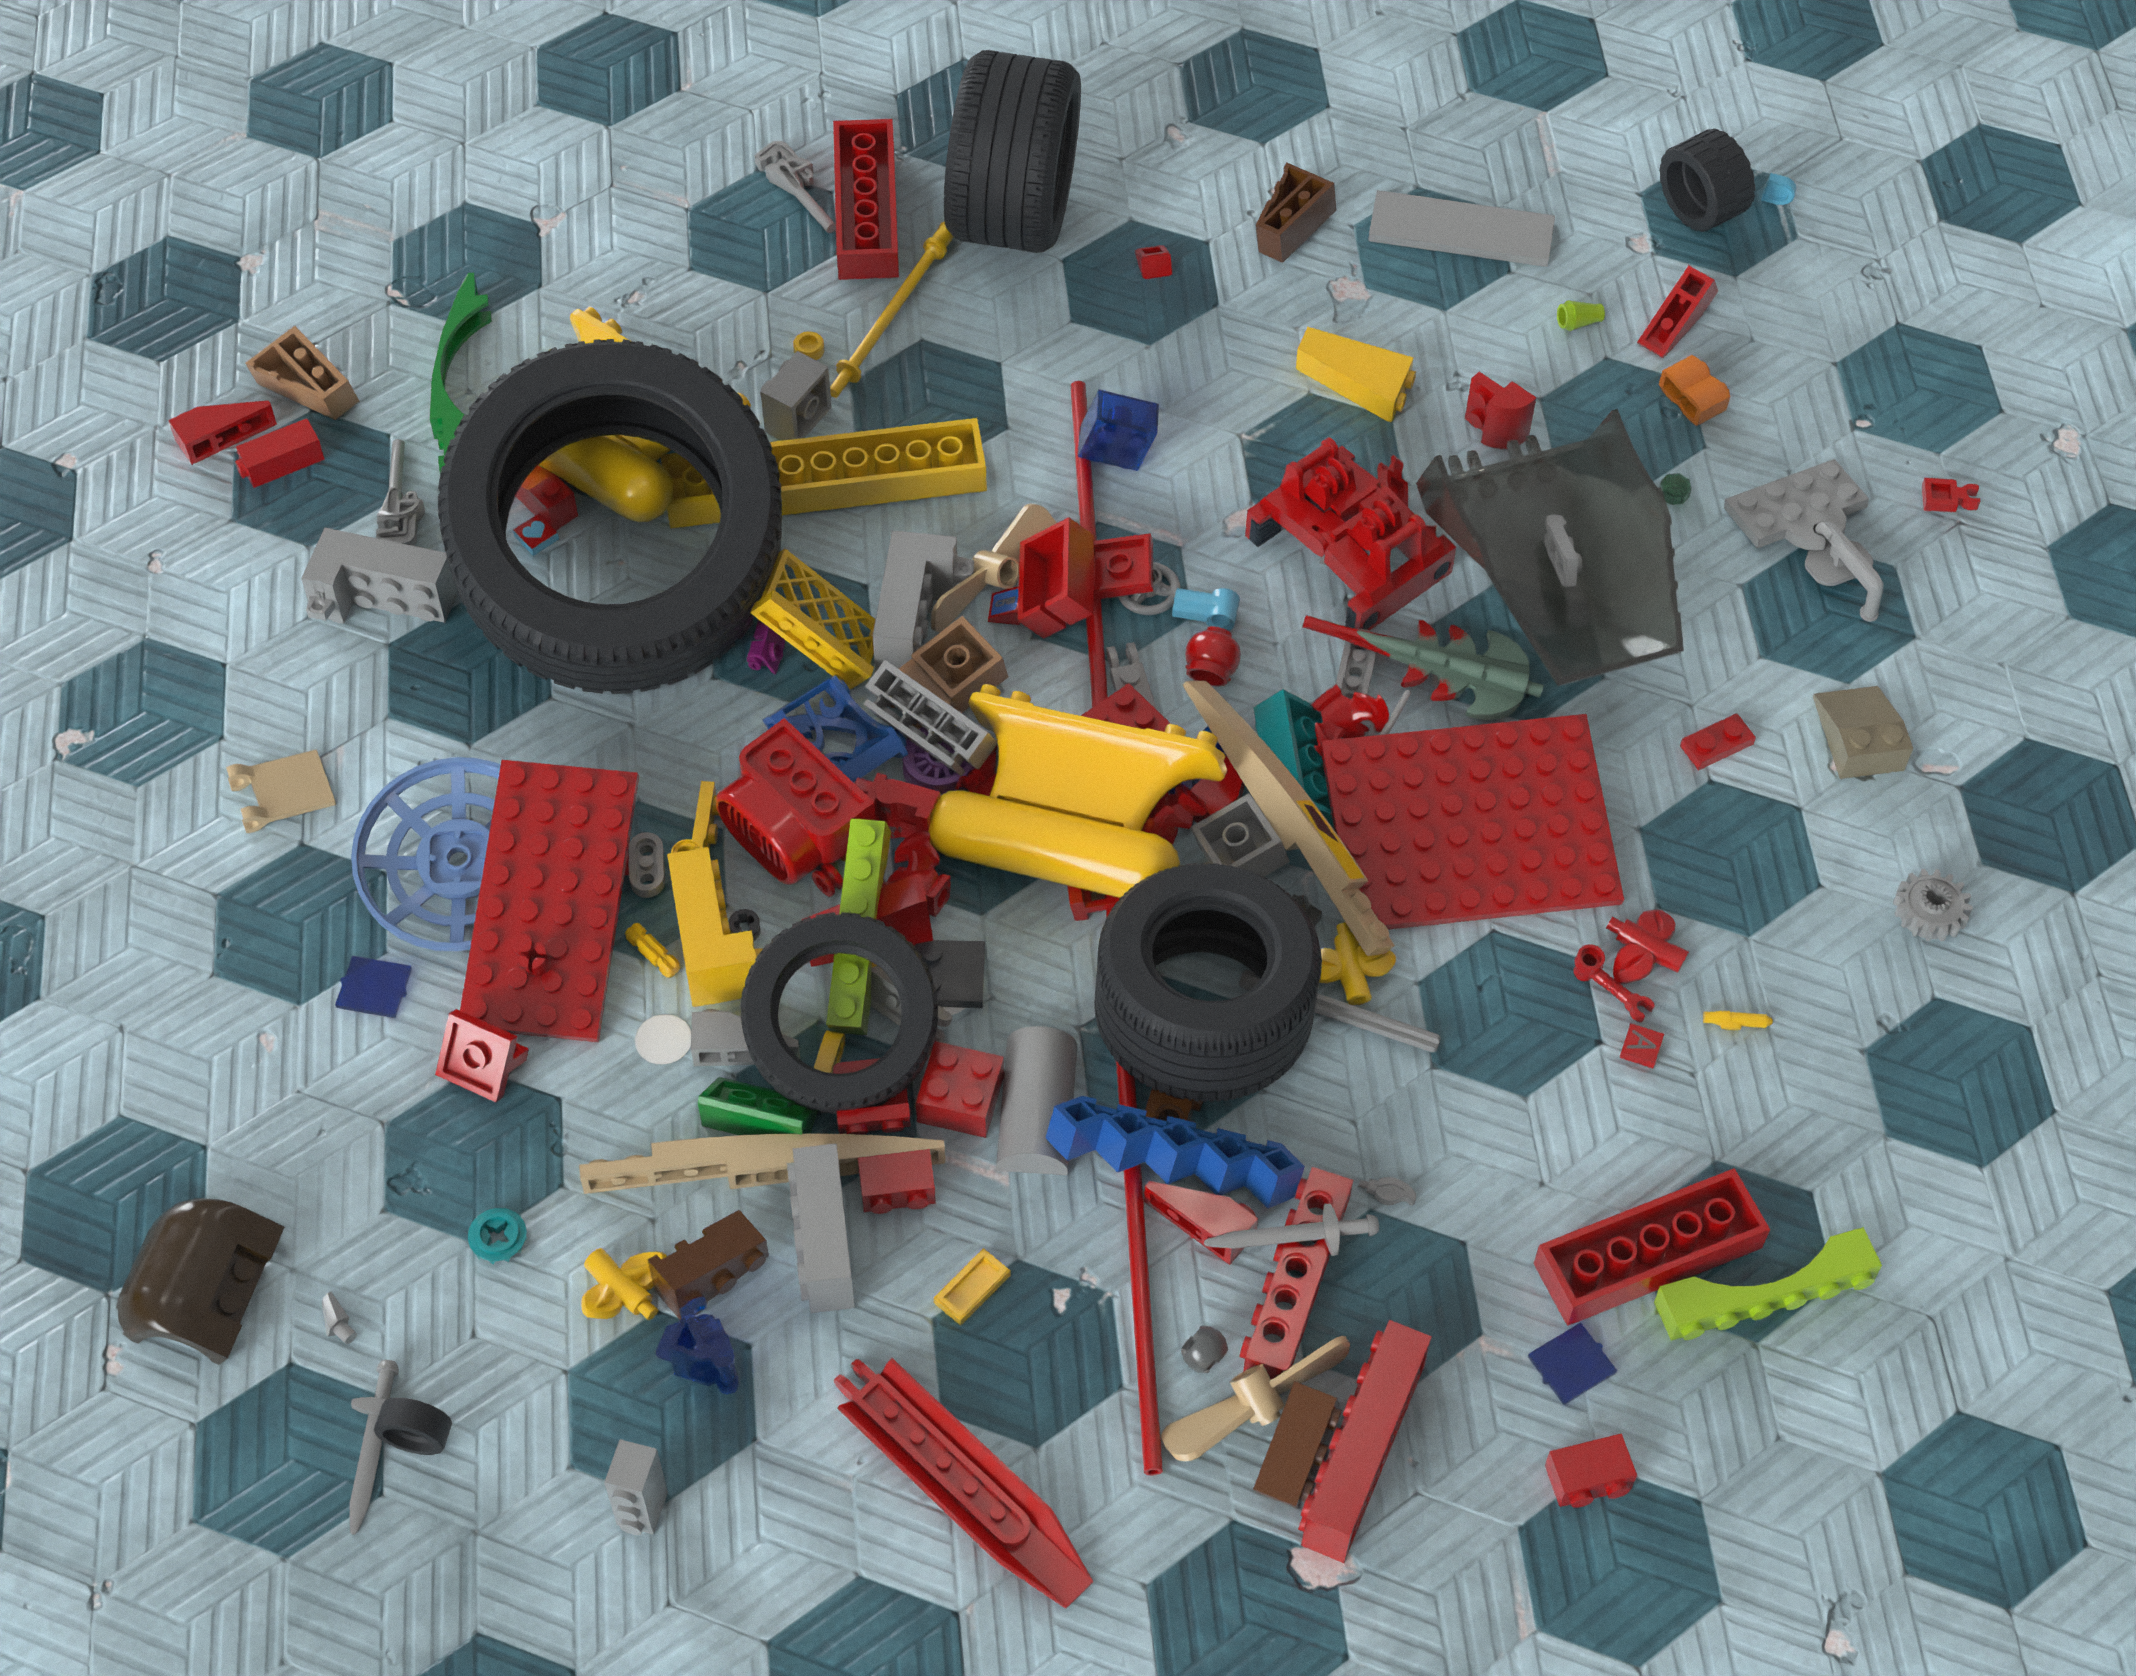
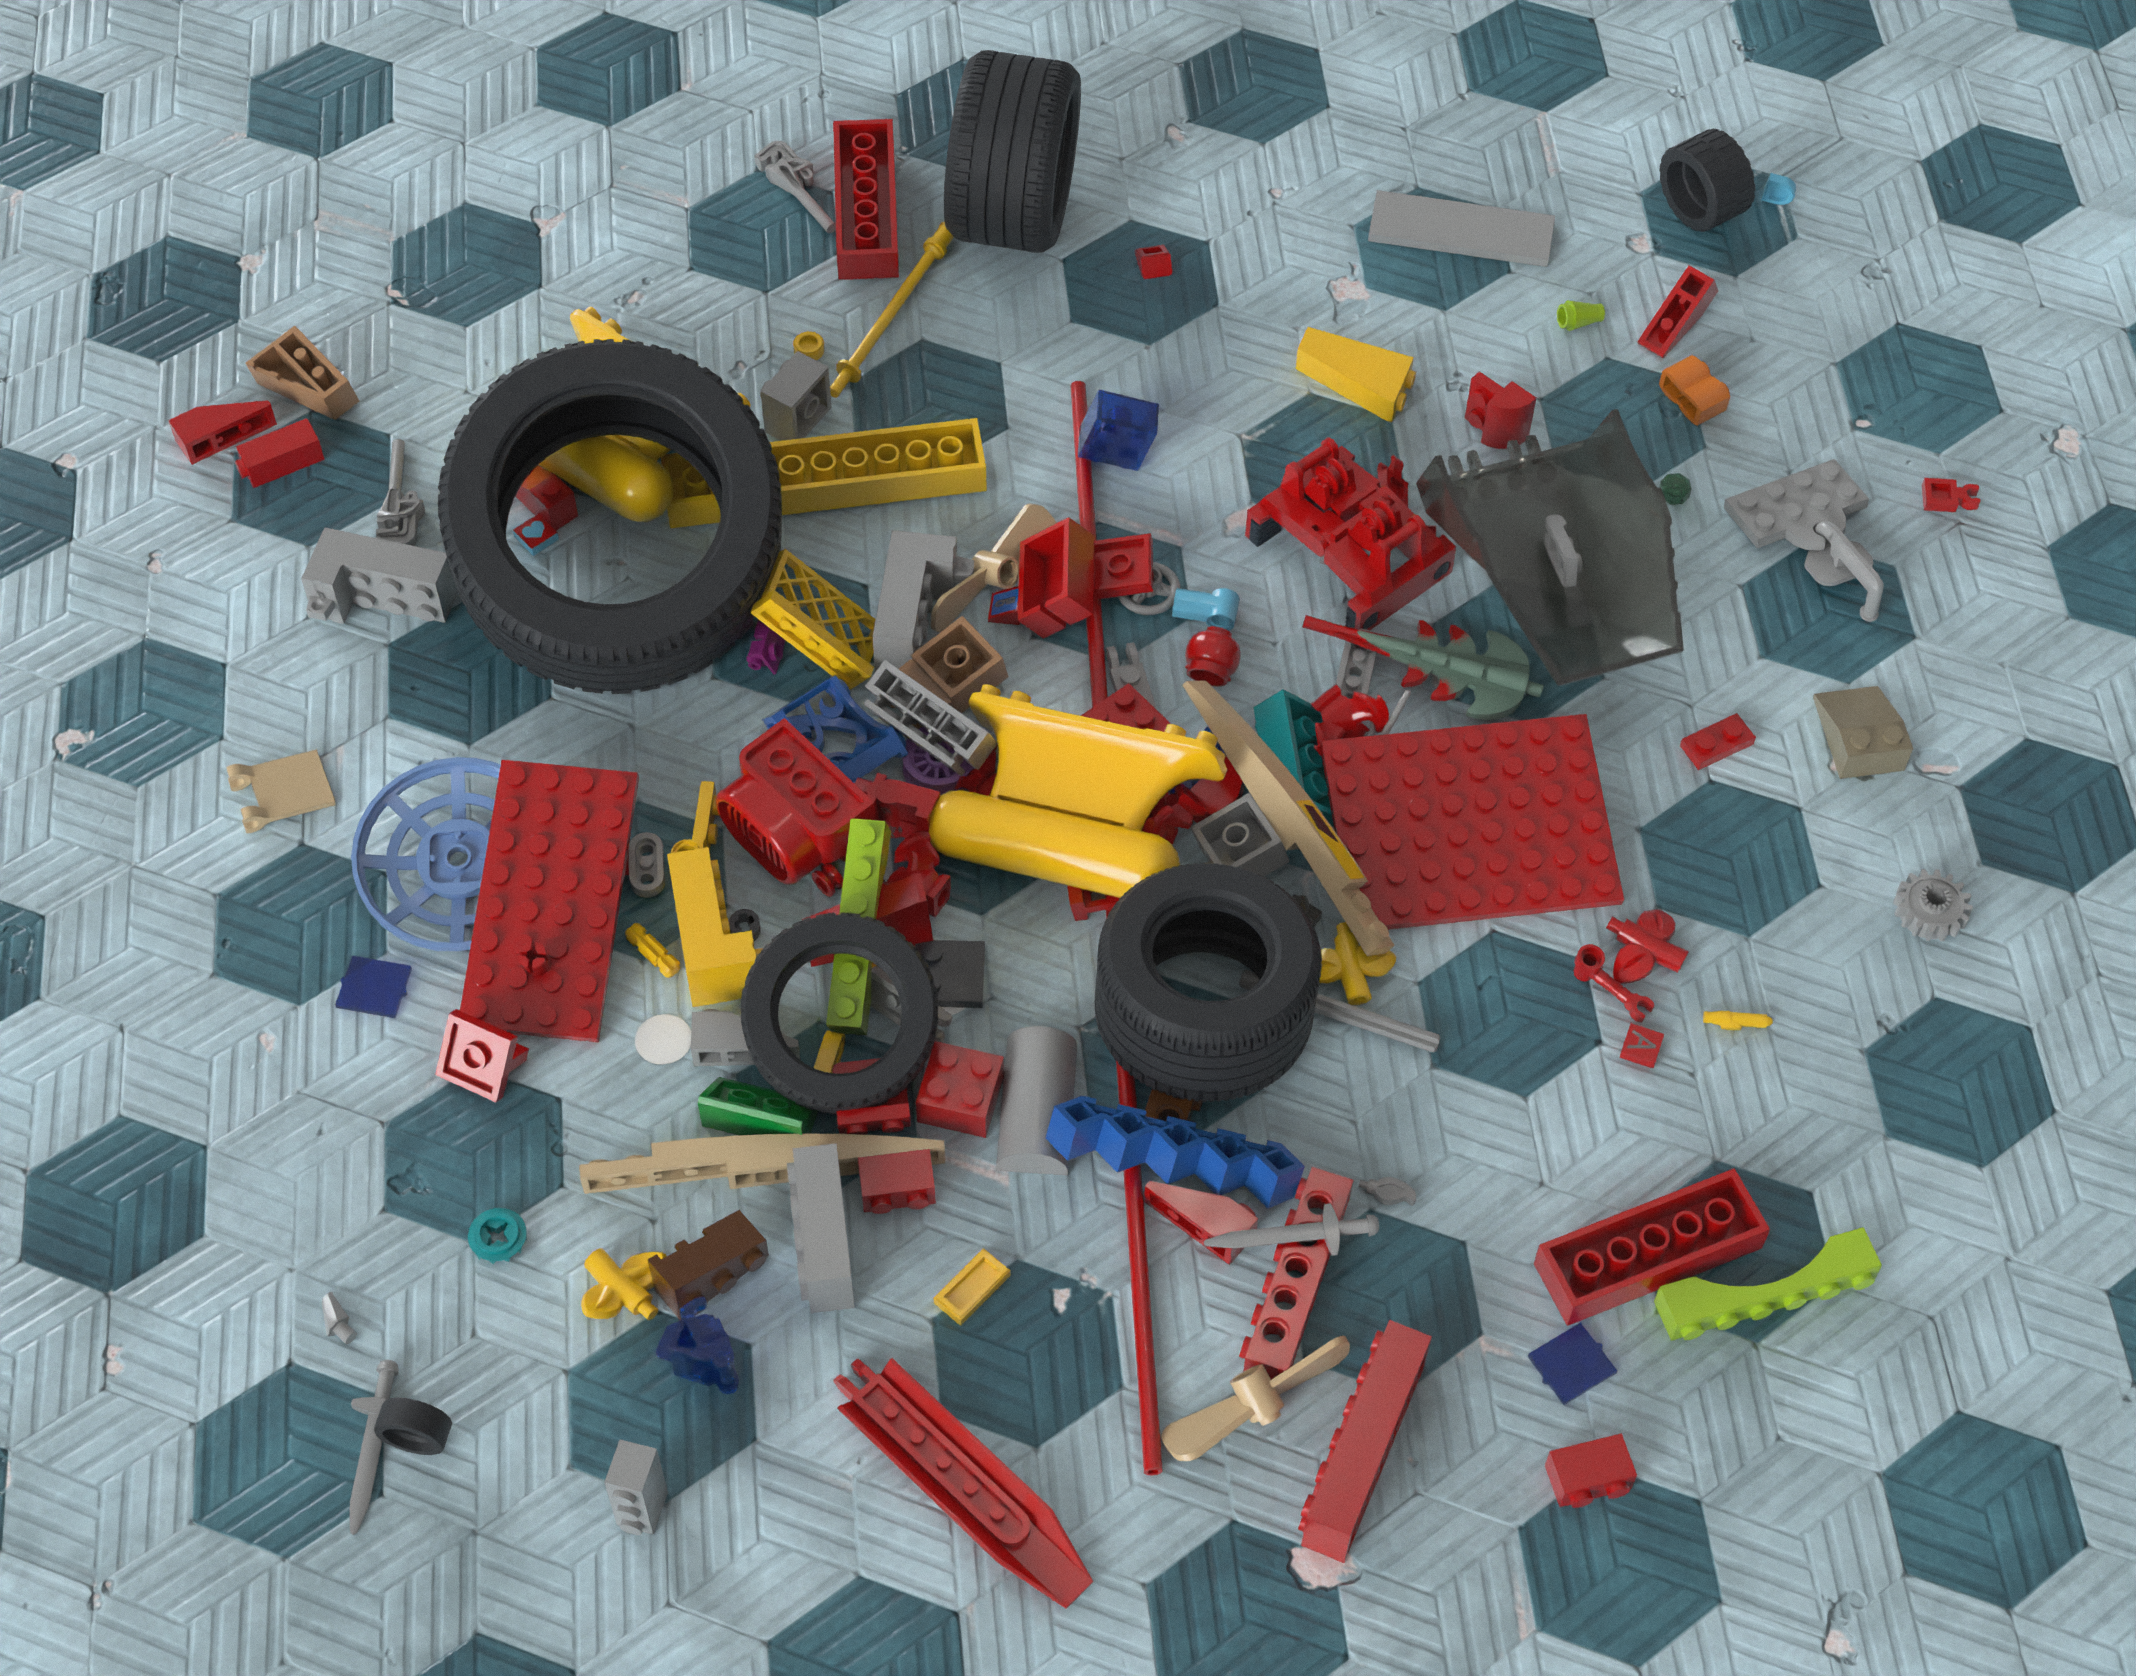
(197, 1275): dark brown piece -> none
(459, 327): green slope -> none
(1204, 1349): dark grey piece -> none
(1294, 212): reddish brown wedge -> none
(1298, 1445): reddish brown wedge -> none

